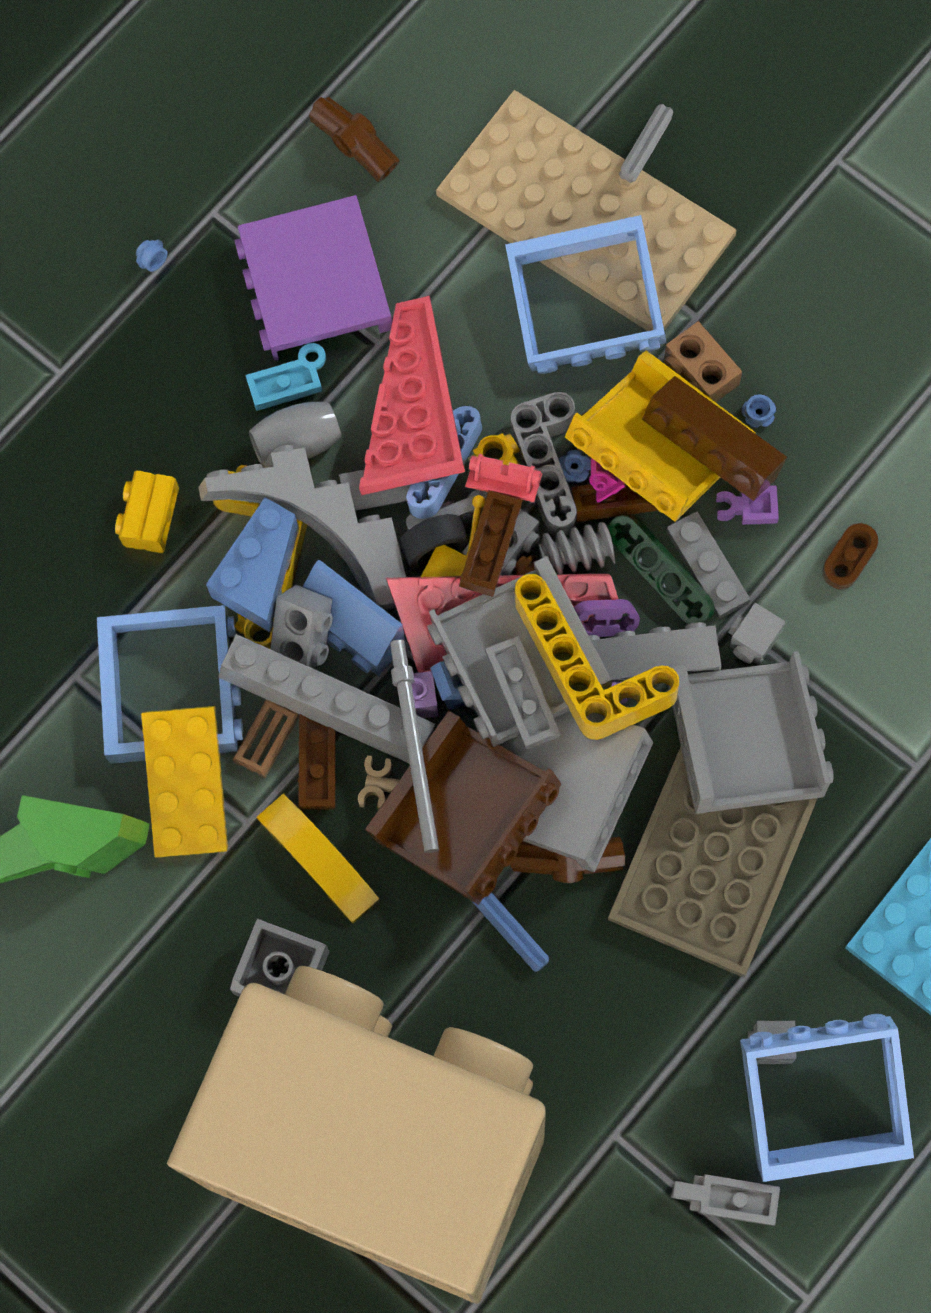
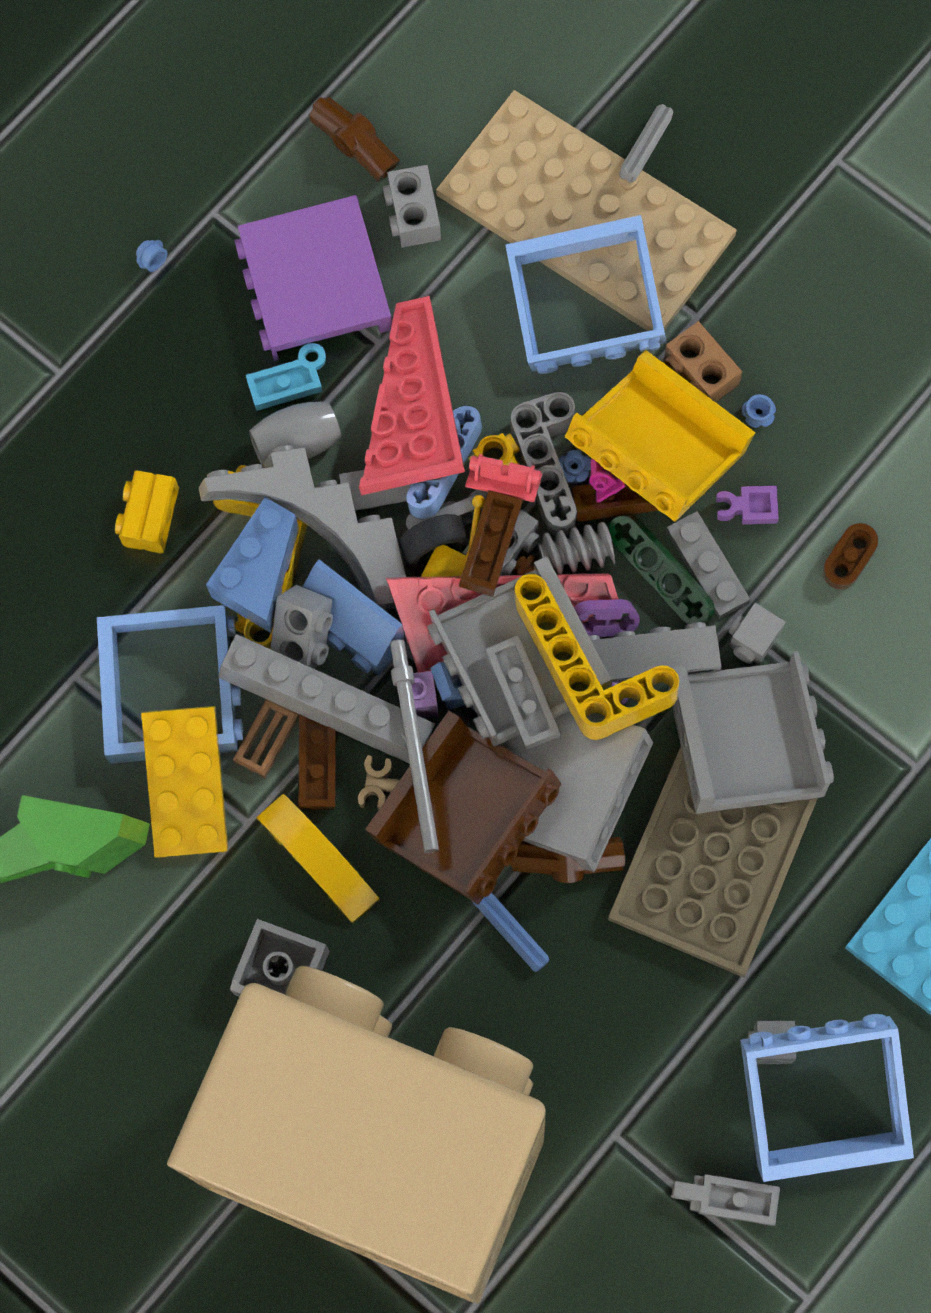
(414, 206): none -> light grey brick
(714, 438): reddish brown brick -> none

